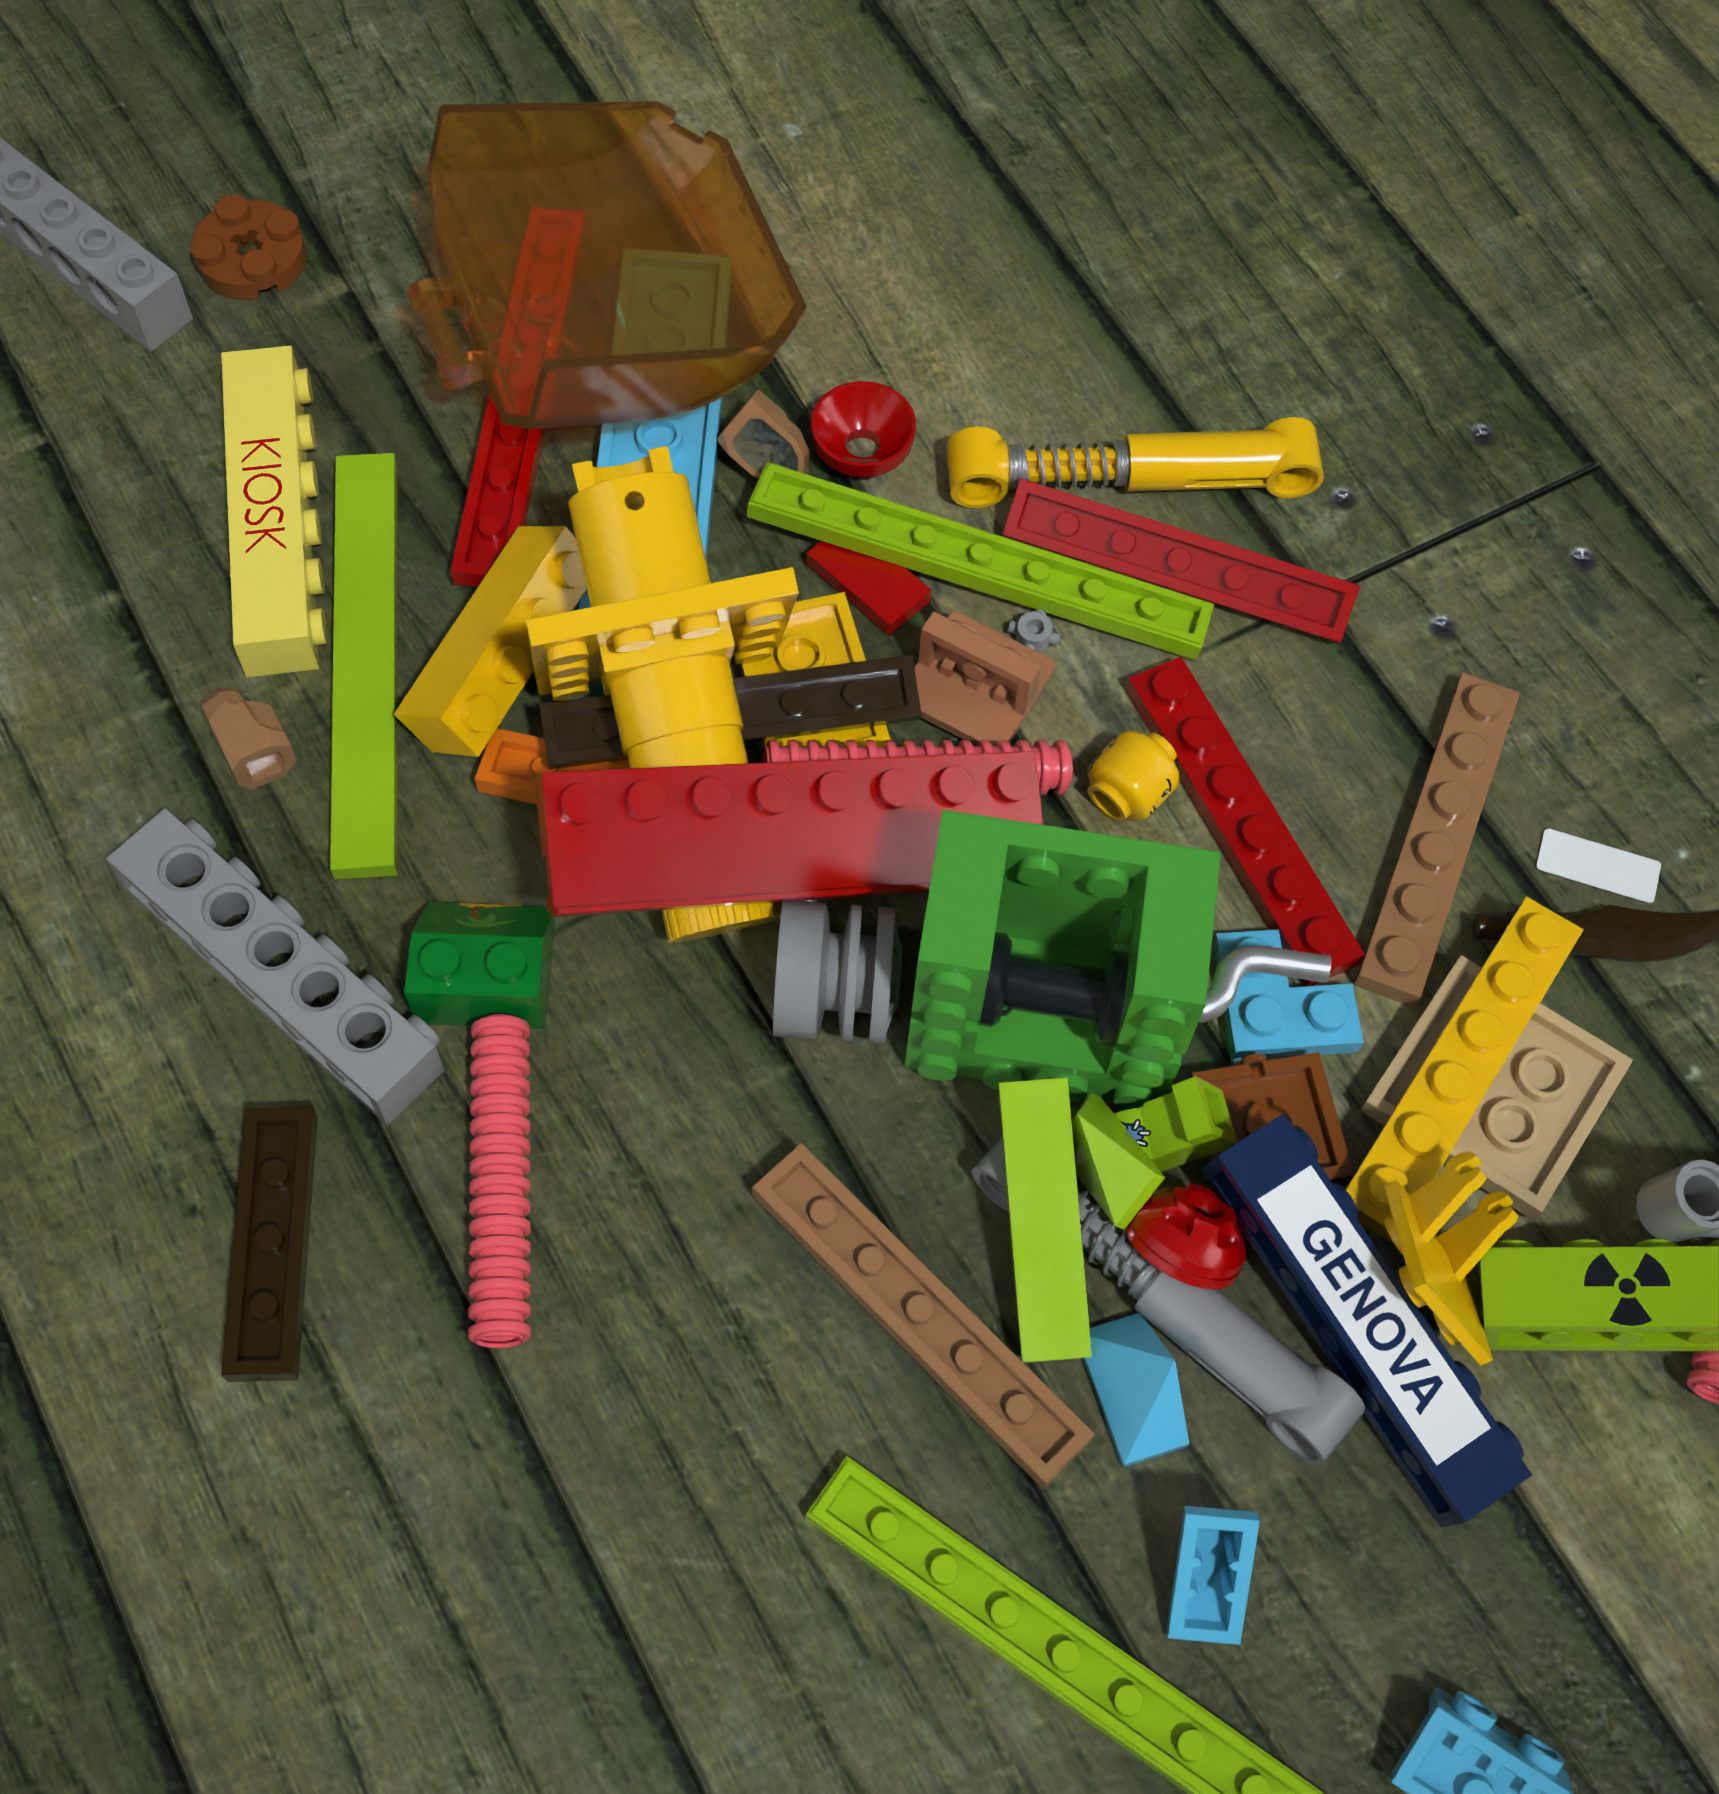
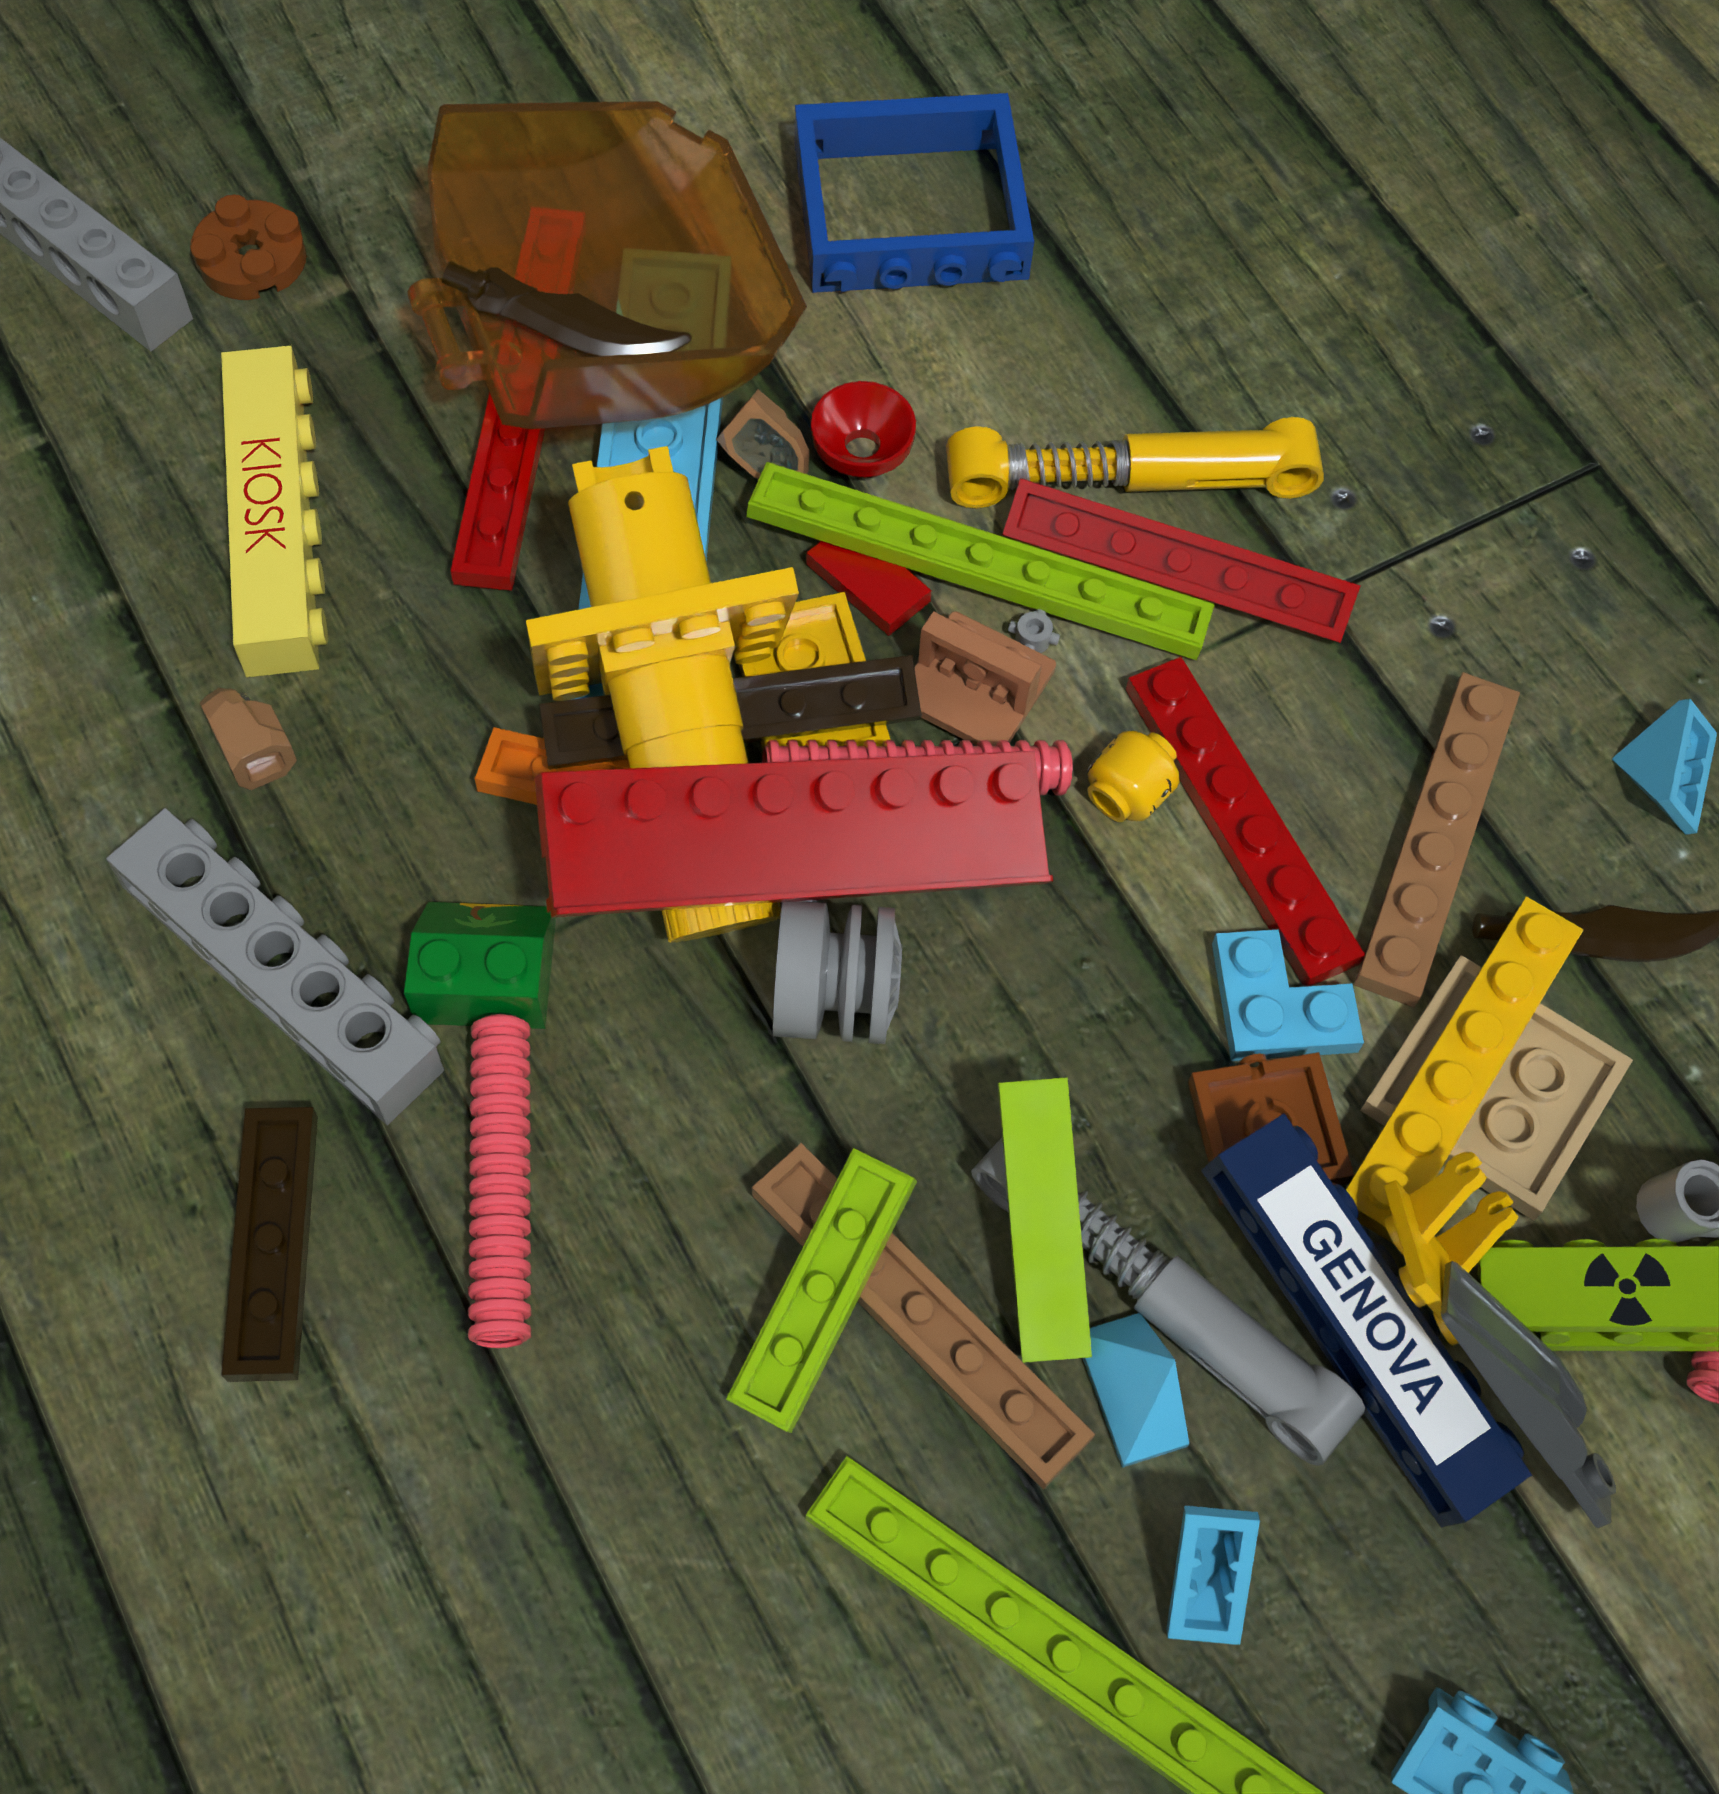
(365, 669): lime tile -> none
(487, 649): yellow brick -> none
(560, 317): none -> dark brown sword
(821, 1290): none -> lime tile
(912, 128): none -> blue window
(1039, 984): bright green piece -> none
(1112, 1162): lime slope -> none
(1182, 1124): lime leg -> none
(1189, 1236): red piece -> none
(1530, 1386): none -> dark grey piece
(1598, 865): white sticker -> none
(1673, 763): none -> medium azure slope

